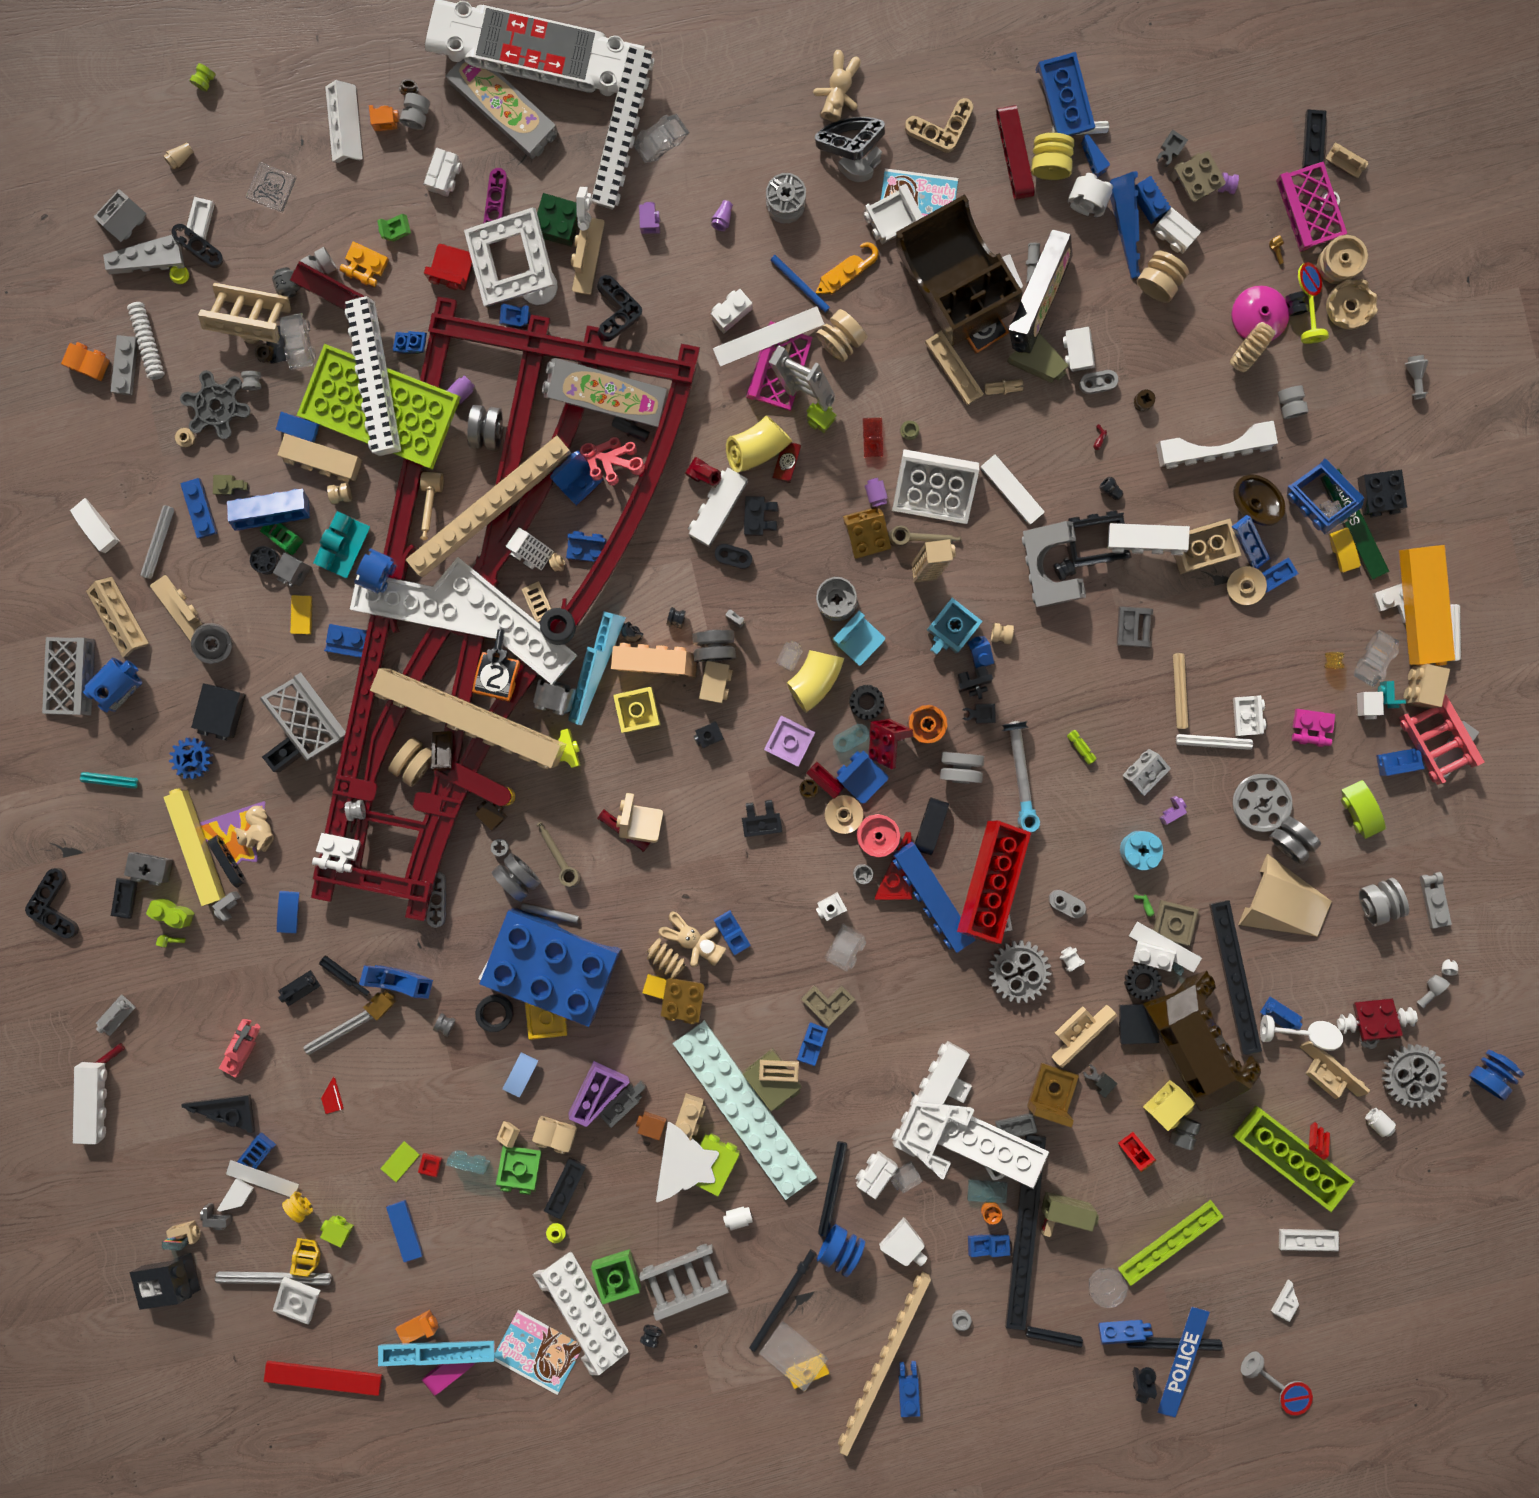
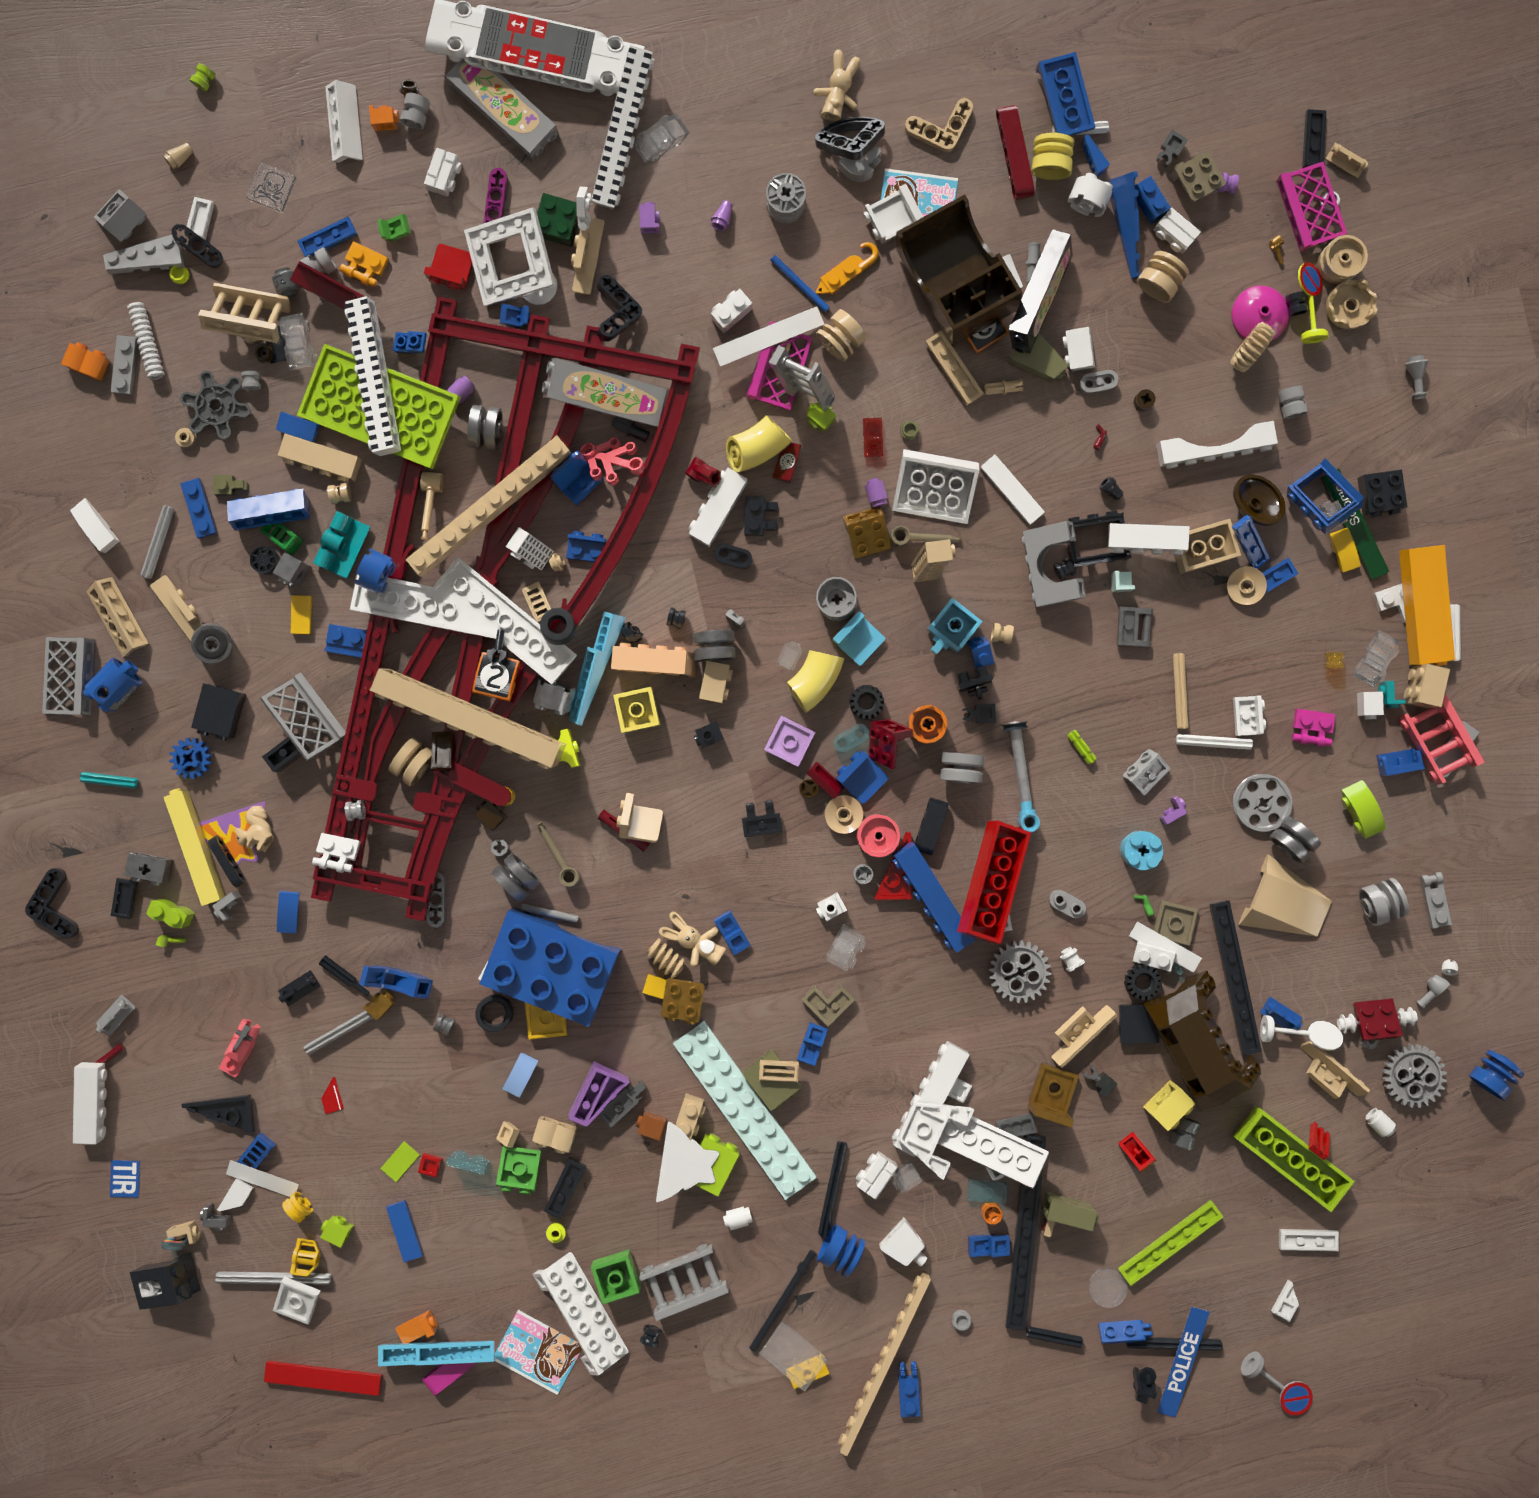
(124, 1178): none -> blue sticker
(328, 237): none -> blue tile
(1121, 582): none -> light aqua panel

